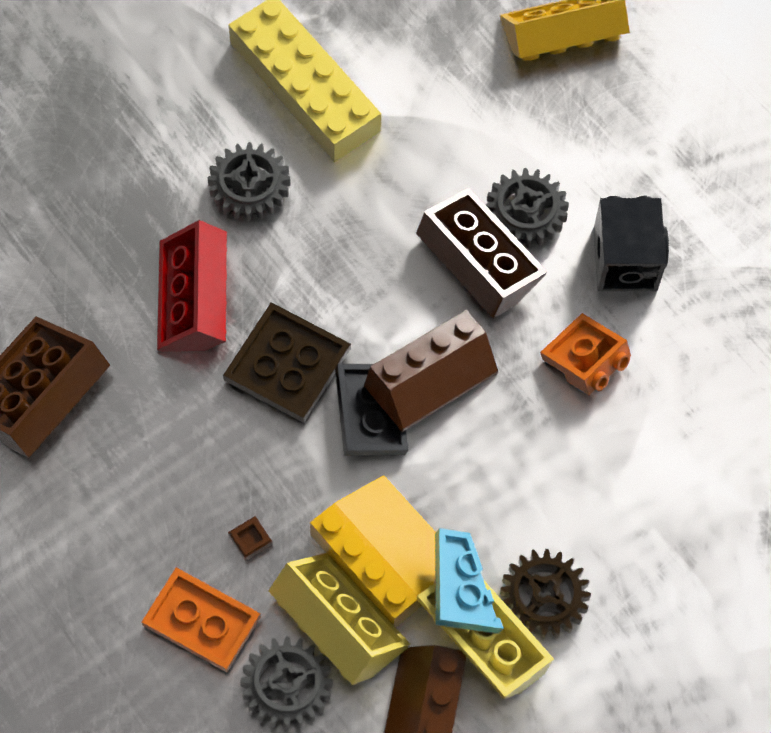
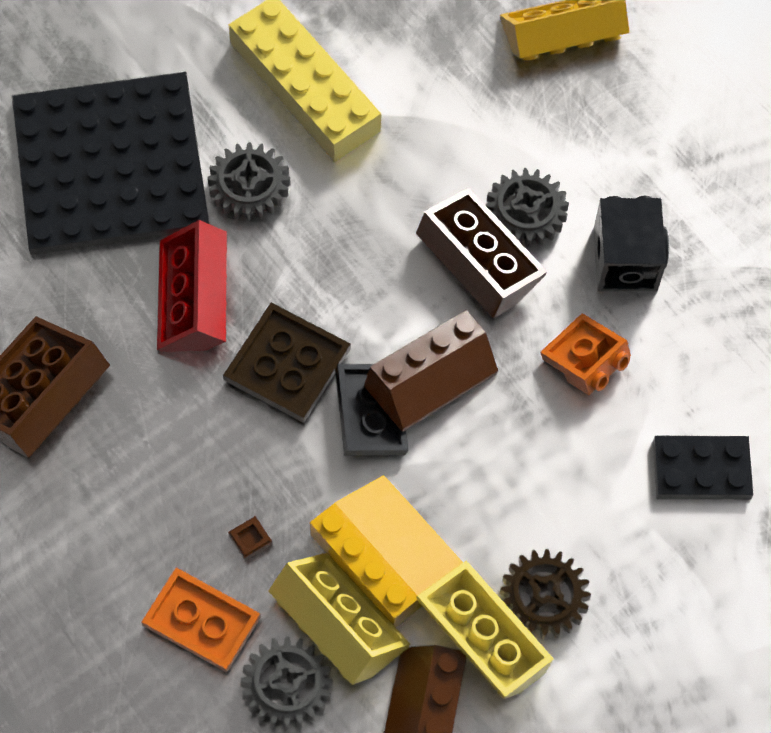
(108, 162): none -> black plate
(459, 586): medium azure wing -> none
(702, 467): none -> black plate

